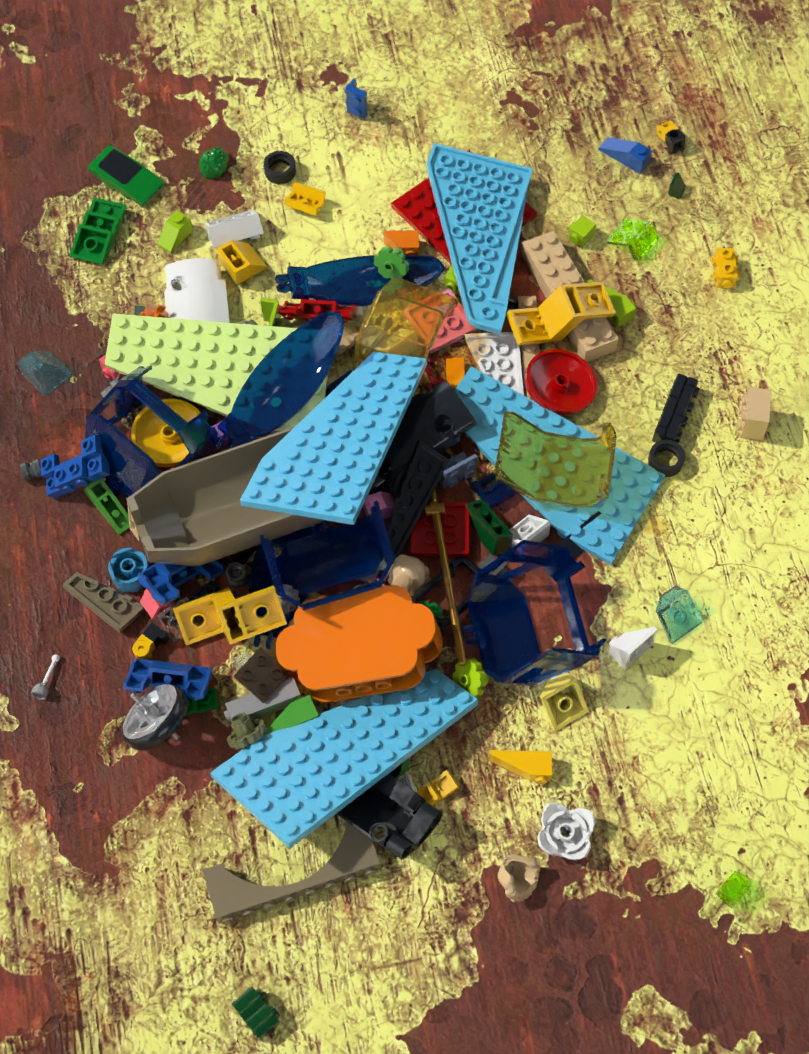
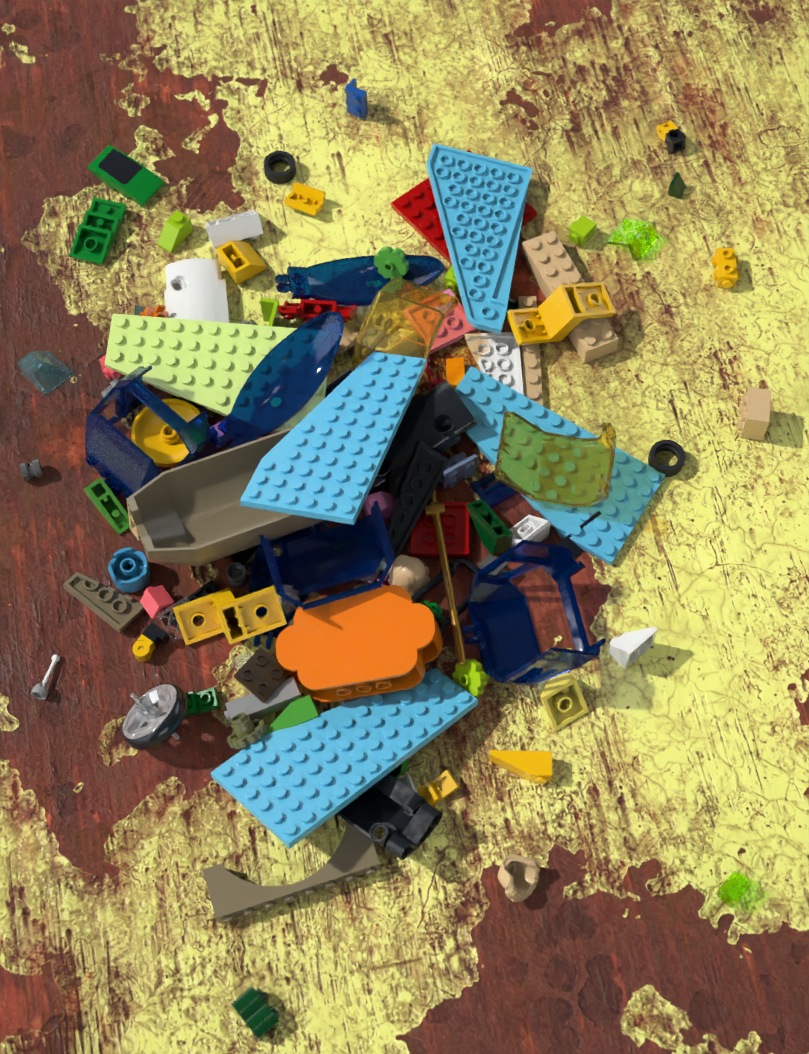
(77, 471): blue bracket -> none
(151, 673): blue bracket -> none
(163, 578): blue bracket -> none
(213, 163): green hair -> none
(405, 239): orange slope -> none
(561, 381): red dish -> none
(578, 822): white brick -> none
(623, 306): lime slope -> none
(627, 152): blue slope -> none
(676, 409): black brick -> none
(677, 613): clear light blue slope -> none

